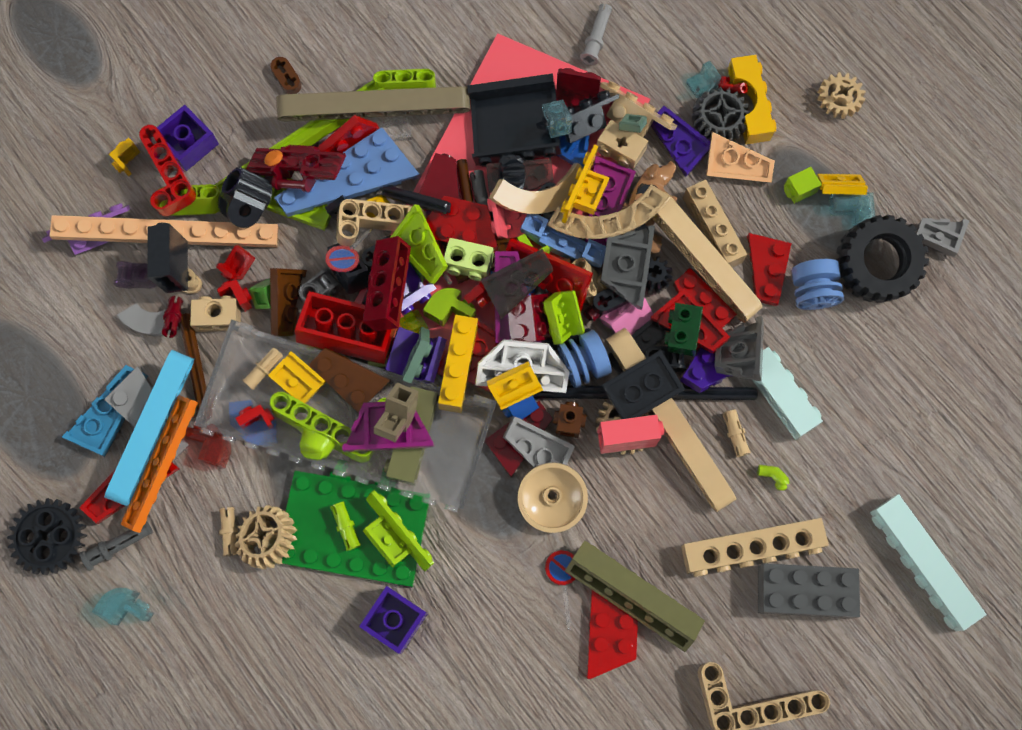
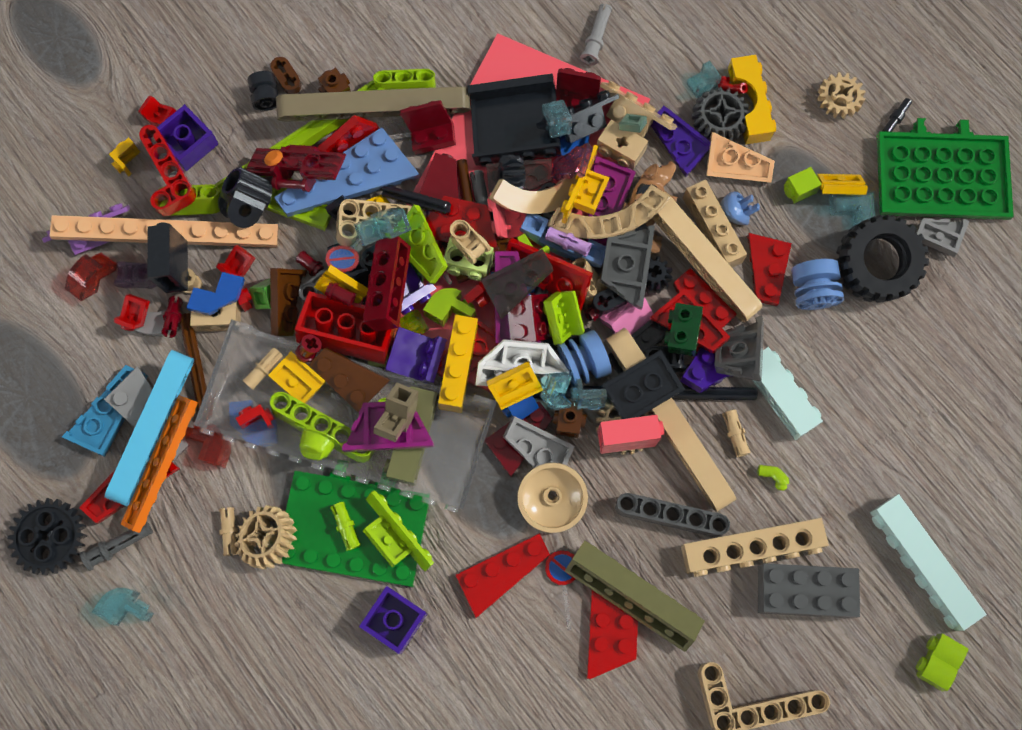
(86, 274): none -> clear red brick
(132, 313): none -> red bracket
(155, 112): none -> red bracket
(210, 302): none -> blue tile
(263, 90): none -> black wheel
(306, 347): none -> dark red bush
(309, 263): none -> dark red pin
(333, 82): none -> reddish brown brick
(334, 275): none -> yellow plate
(335, 291): none -> dark red pin
(382, 224): none -> clear light blue brick
(420, 350): sand green wing -> none
(429, 127): none -> dark red bracket
(471, 244): none -> tan piece
(495, 576): none -> red wing
(555, 390): none -> clear light blue bracket
(568, 241): none -> lavender pin
(572, 163): none -> clear pink wing
(588, 399): none -> clear light blue bracket
(683, 514): none -> dark grey beam
(737, 208): none -> medium blue piece
(897, 115): none -> black bar
(941, 662): none -> lime brick
(944, 174): none -> green hinge

